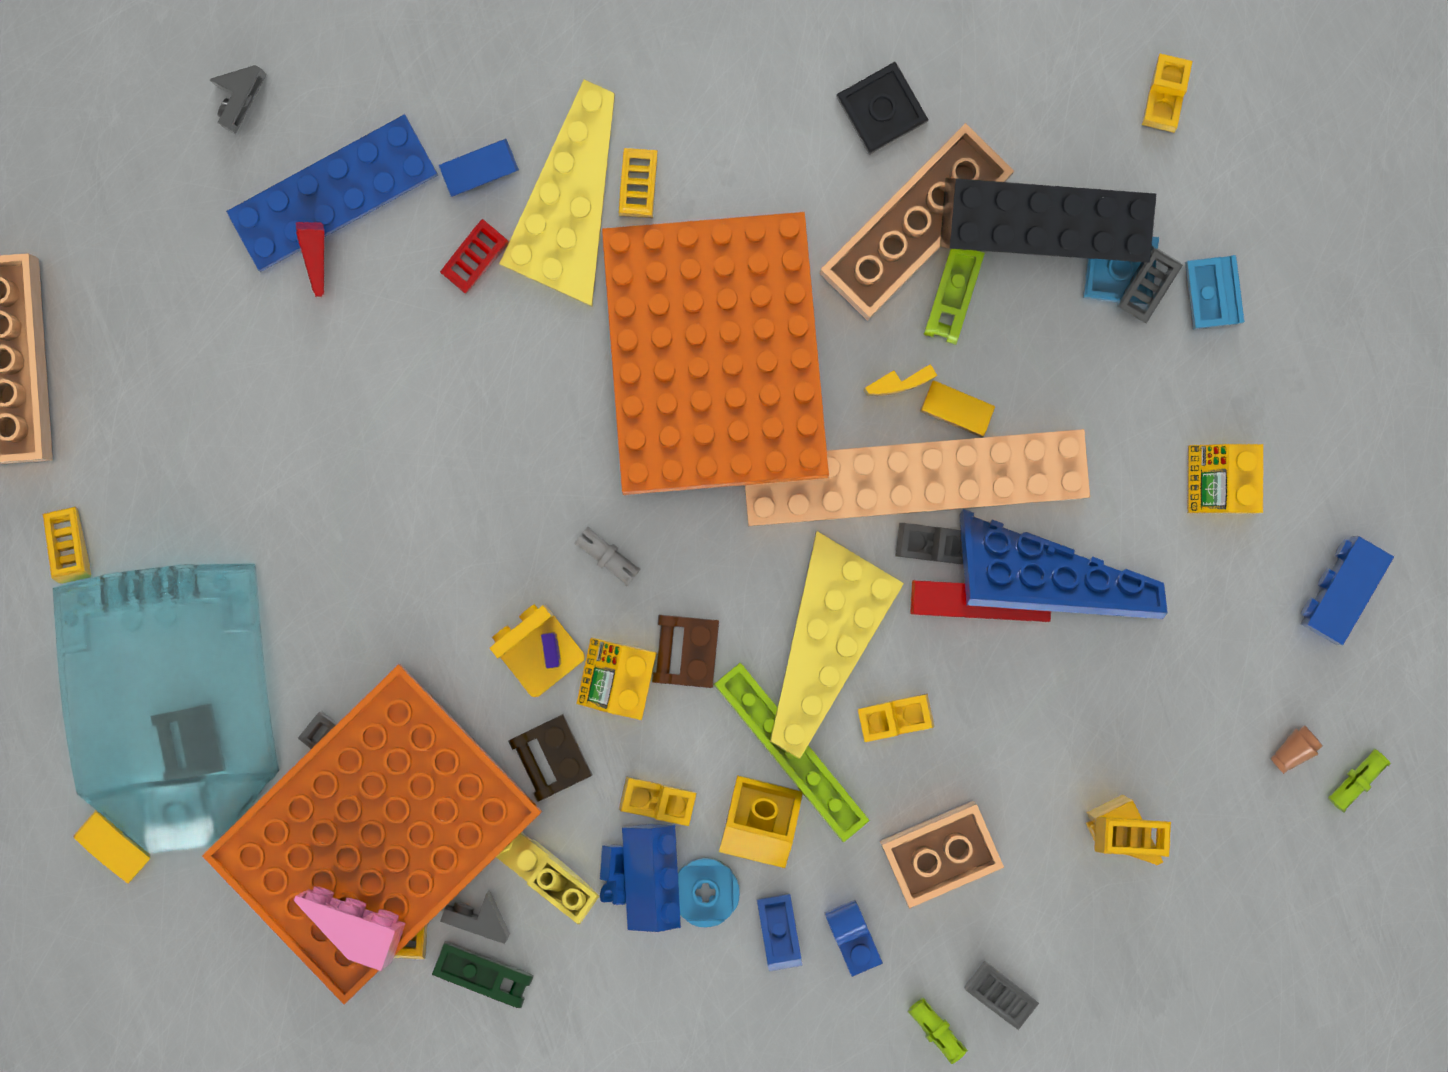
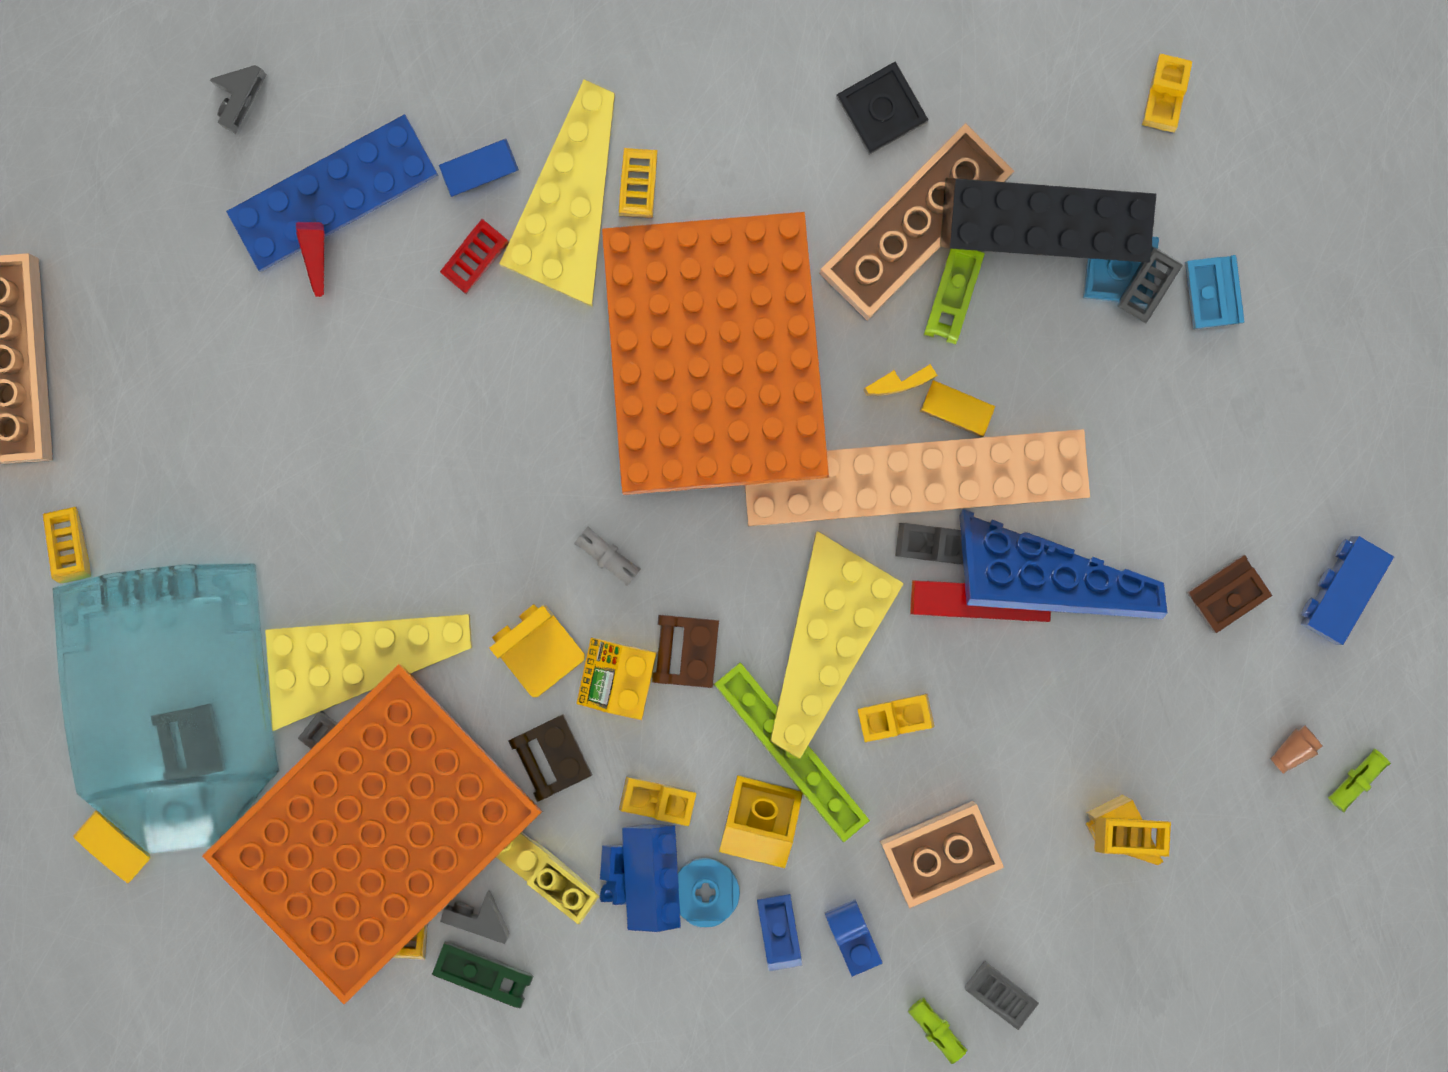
(336, 662): none -> light yellow wing
(356, 932): bright pink slope -> none
(551, 650): dark purple tile -> none
(1225, 478): yellow slope -> none
(1229, 594): none -> reddish brown plate

